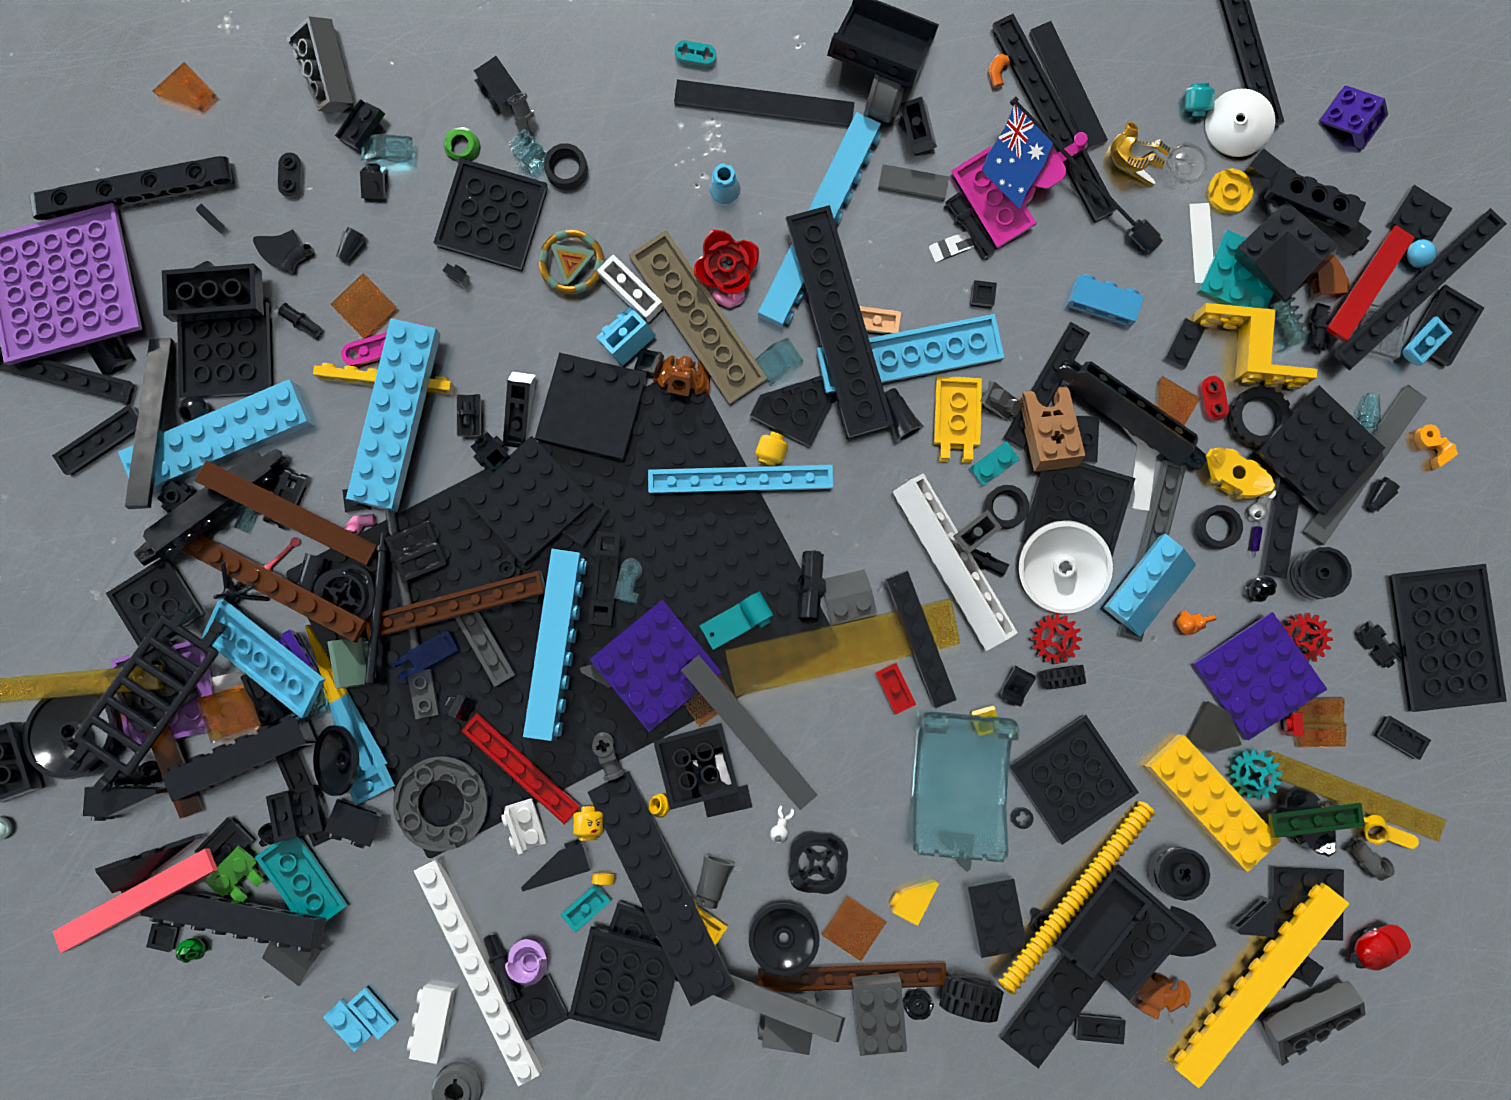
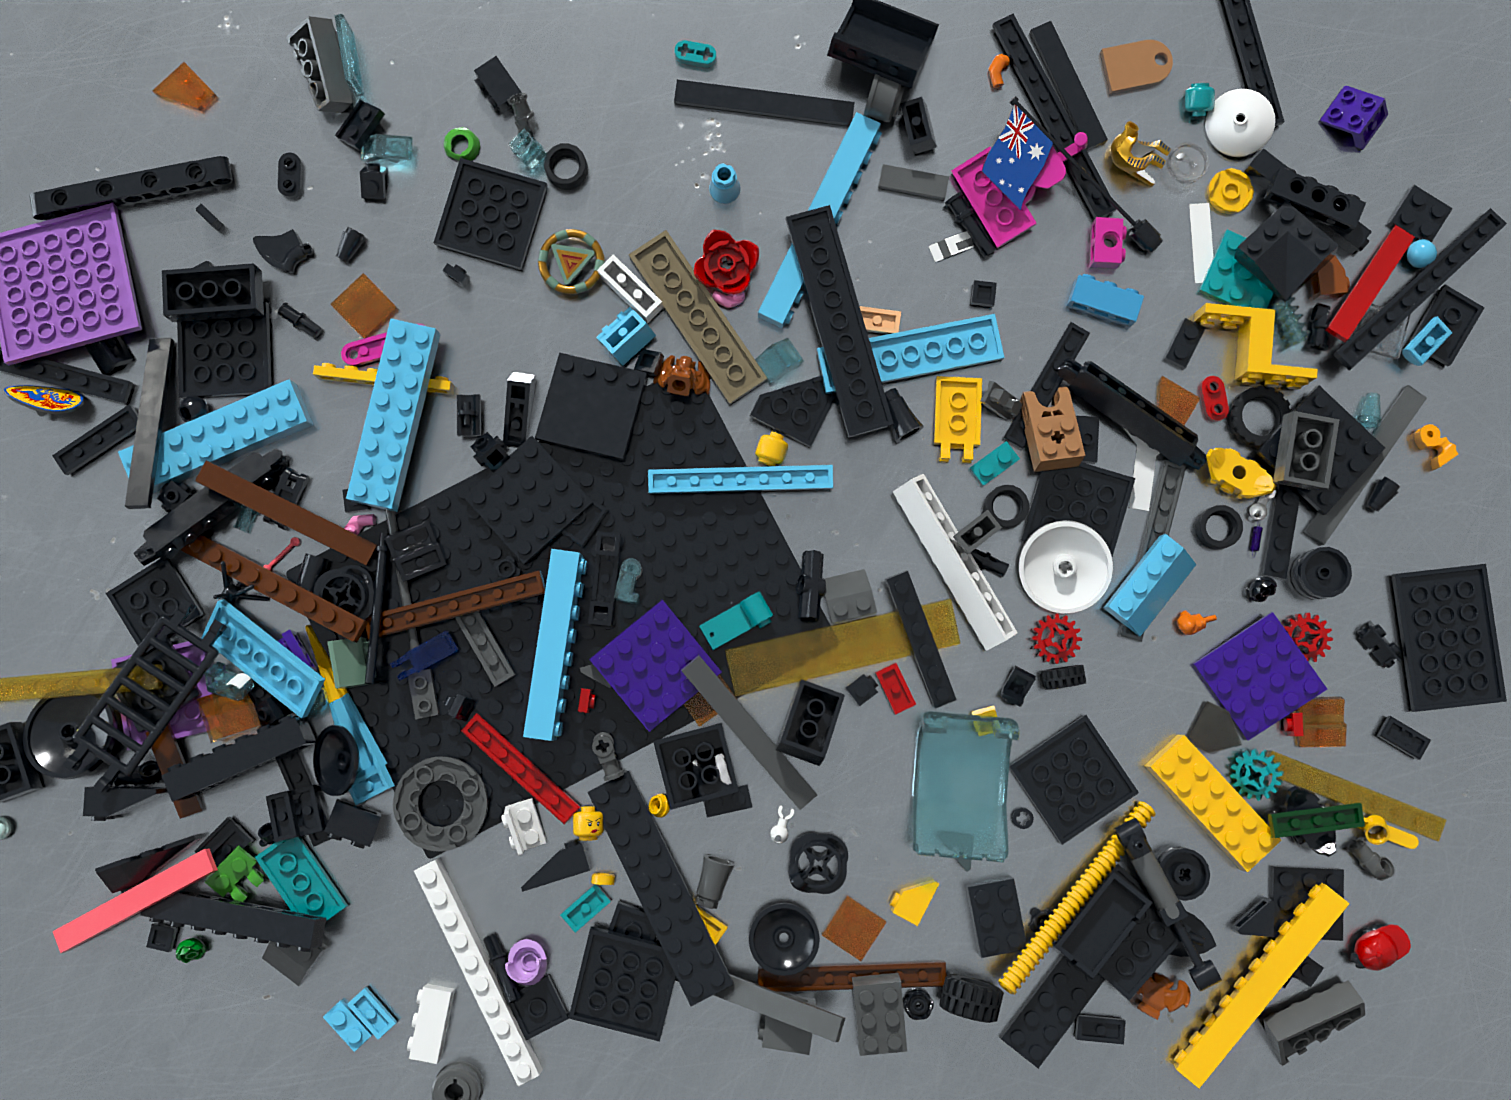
(45, 399): none -> shield
(228, 683): none -> clear light blue leg
(349, 55): none -> clear light blue tile
(586, 701): none -> red plate
(810, 722): none -> black brick
(862, 689): none -> black brick
(1100, 254): none -> dark pink brick
(1134, 65): none -> medium nougat tile
(1164, 898): none -> black piece
(1306, 451): none -> dark grey brick

